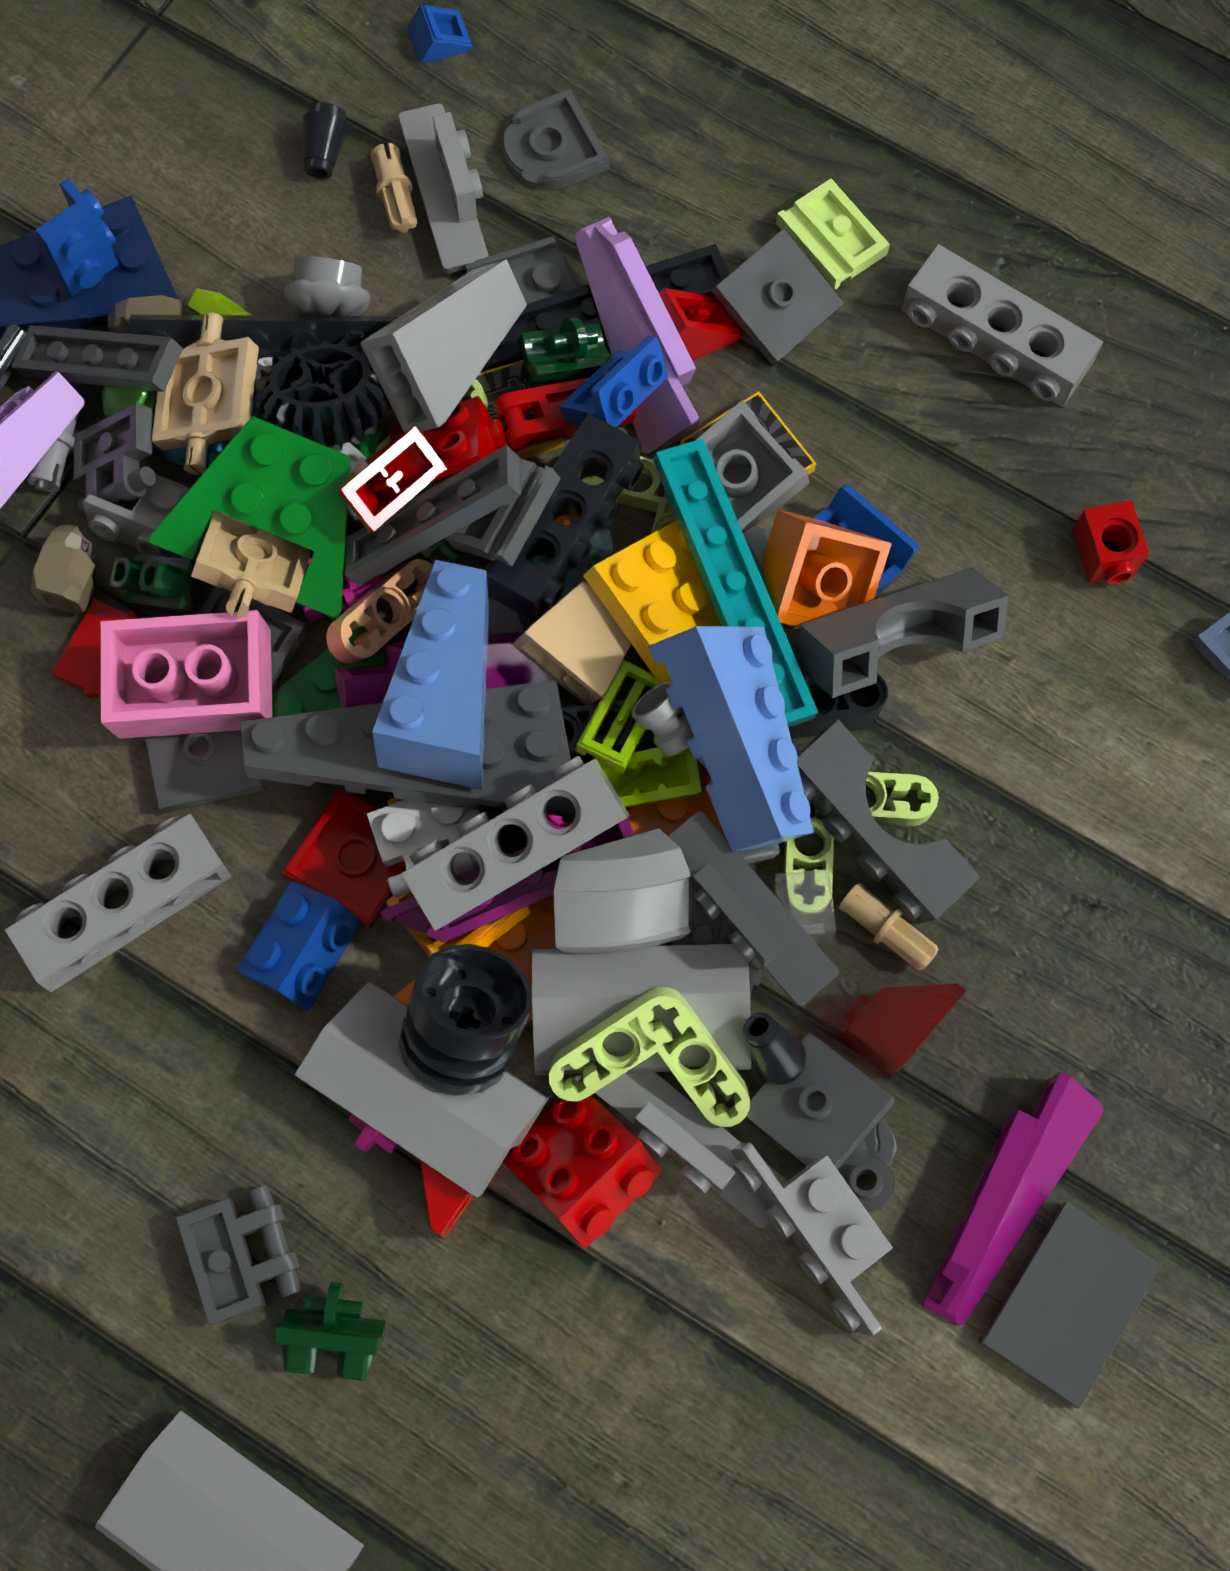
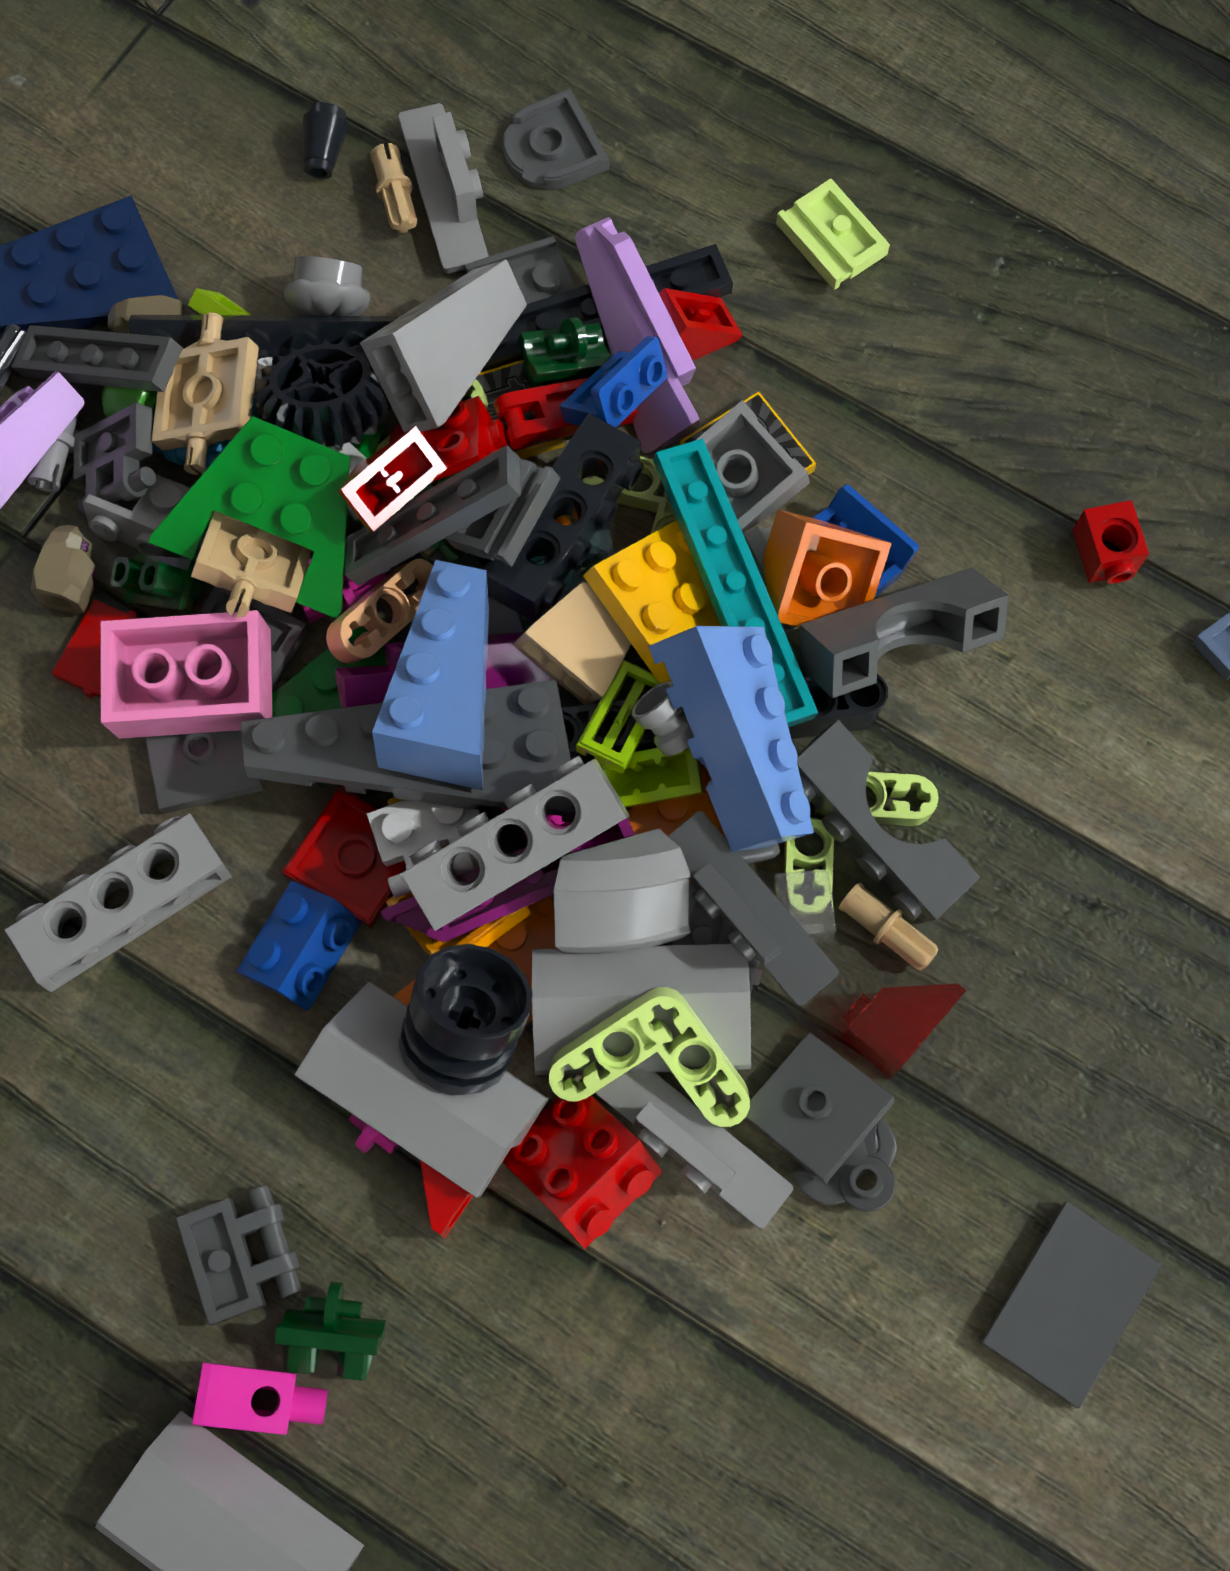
(78, 241): blue bracket -> none
(227, 1394): none -> dark pink torso
(438, 33): blue slope -> none
(774, 1050): black cone -> none
(777, 296): dark grey plate -> none
(825, 1224): light grey bracket -> none
(992, 303): light grey brick -> none
(1010, 1192): magenta wedge -> none

